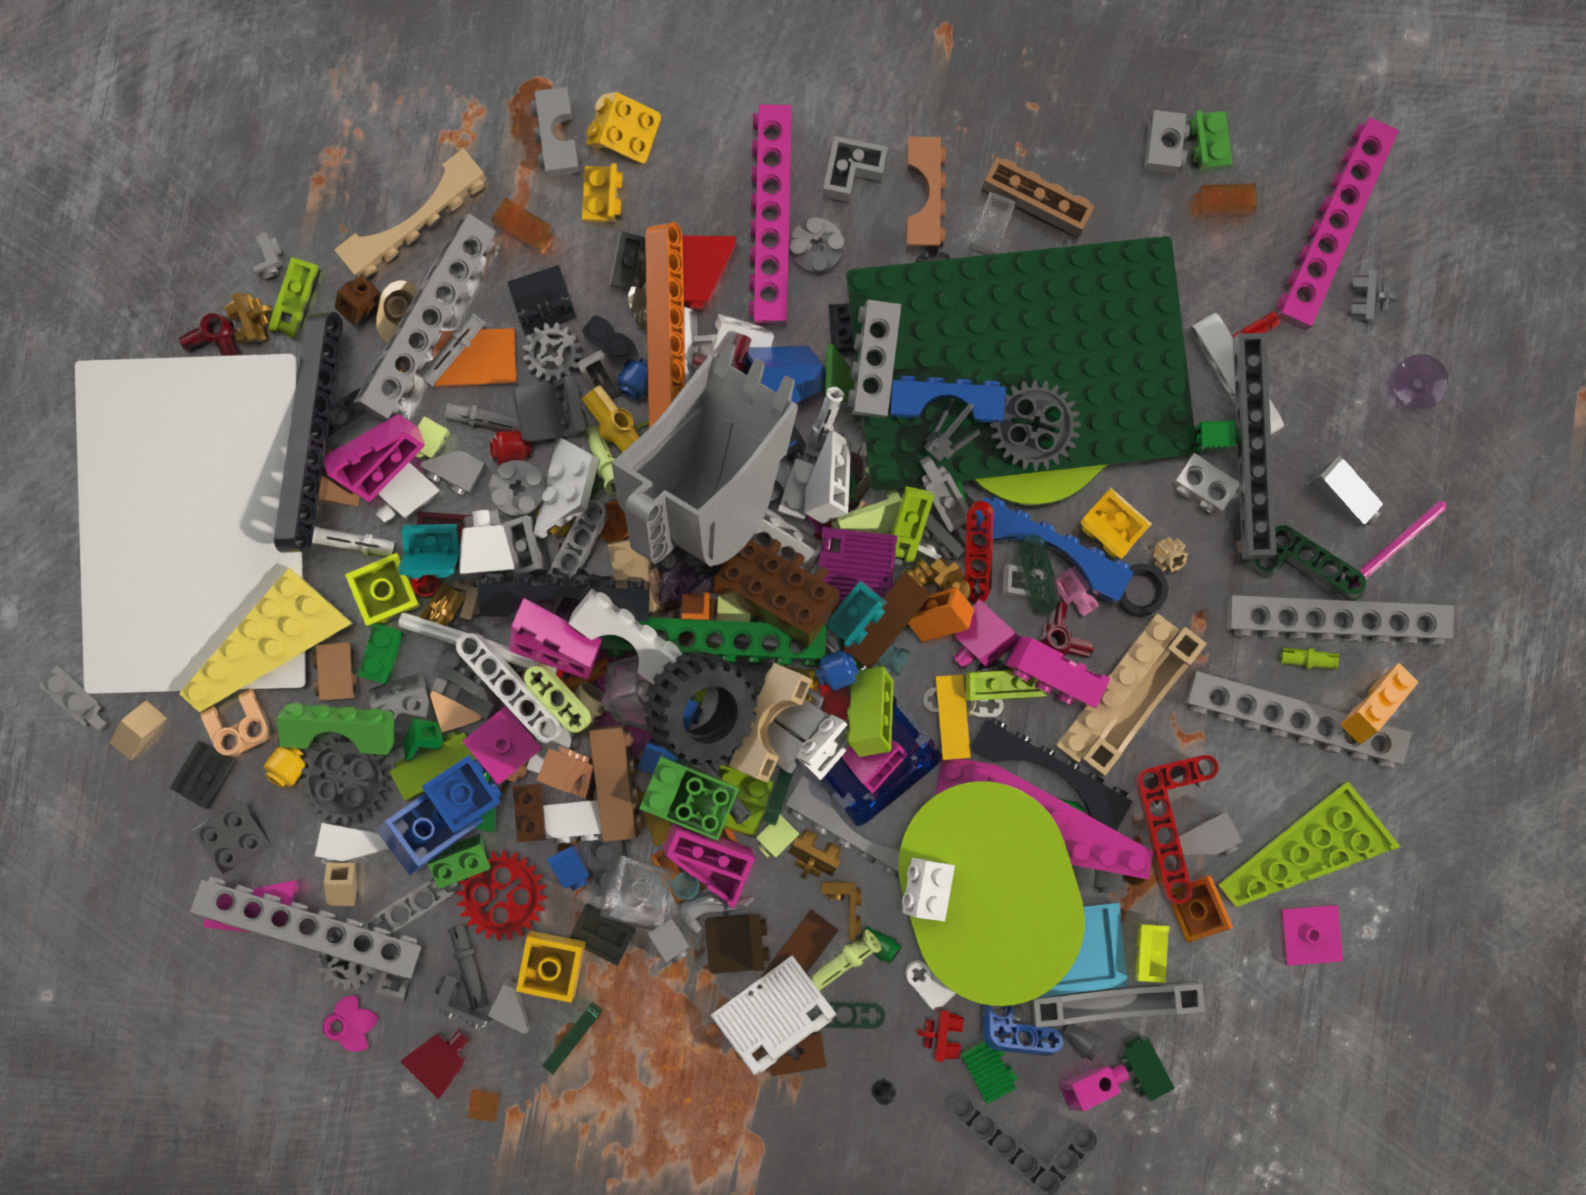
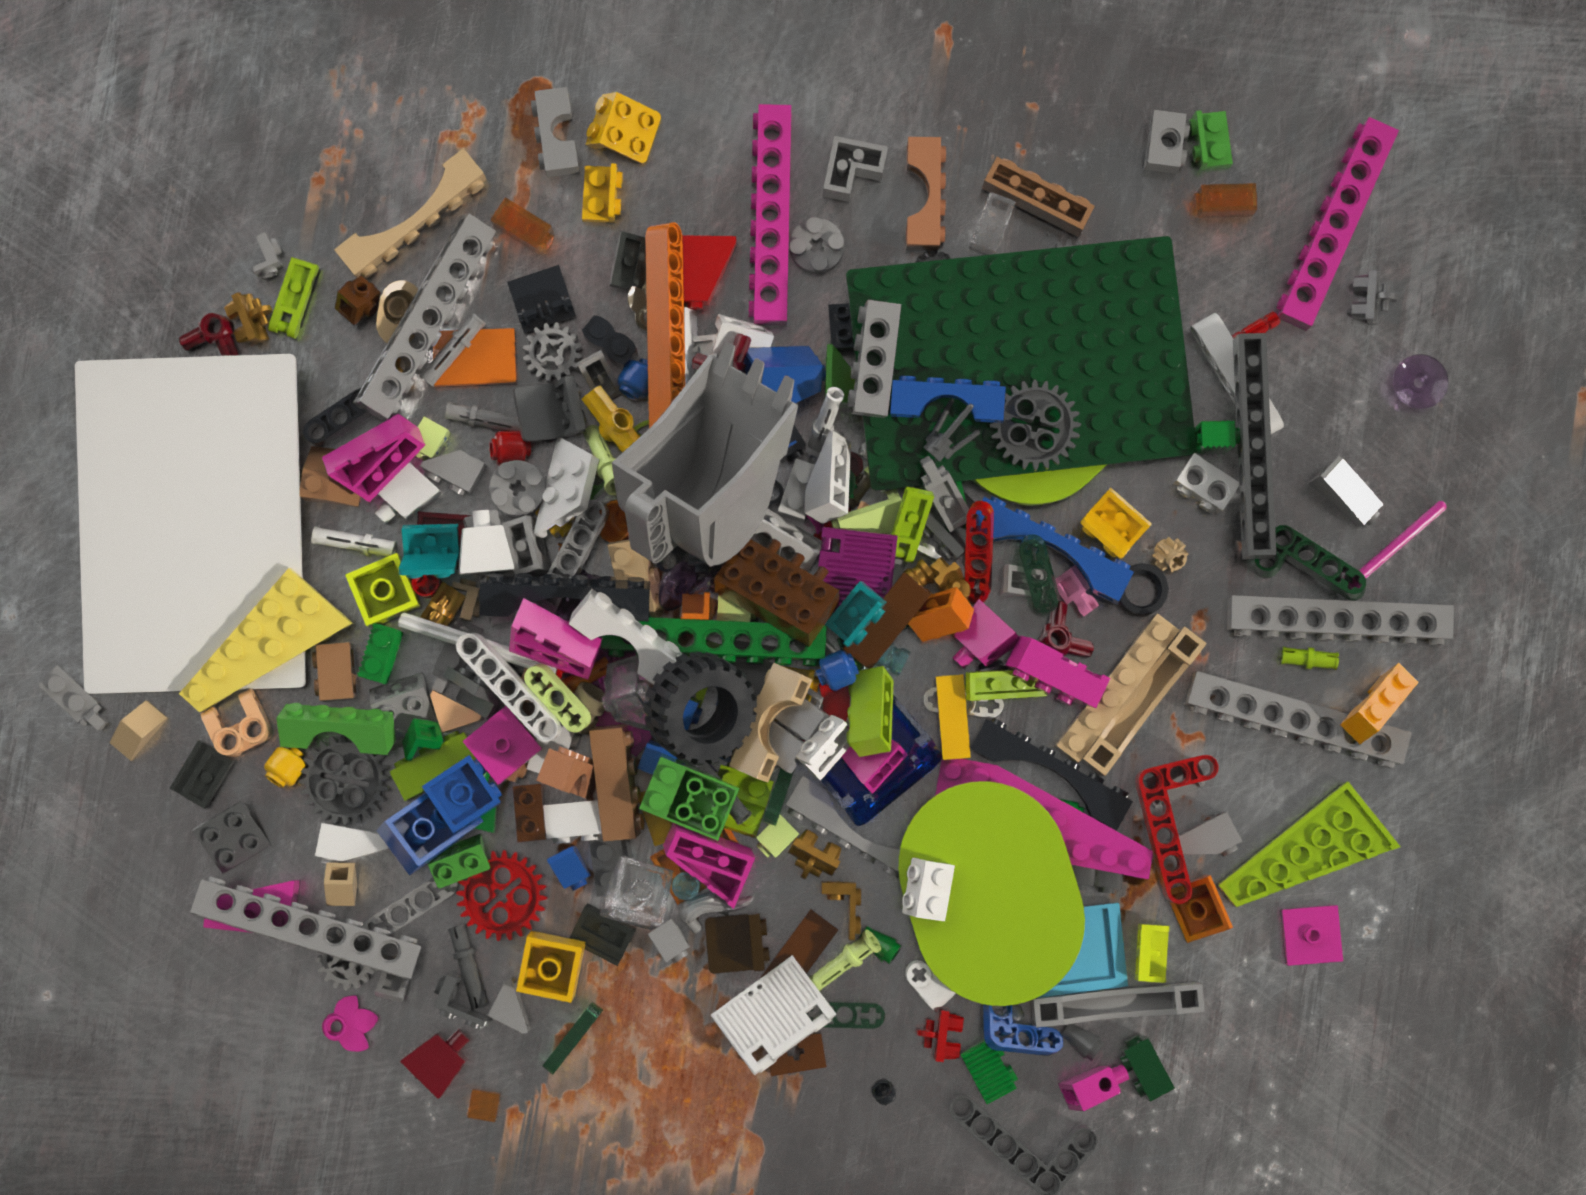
(308, 433): black beam -> none

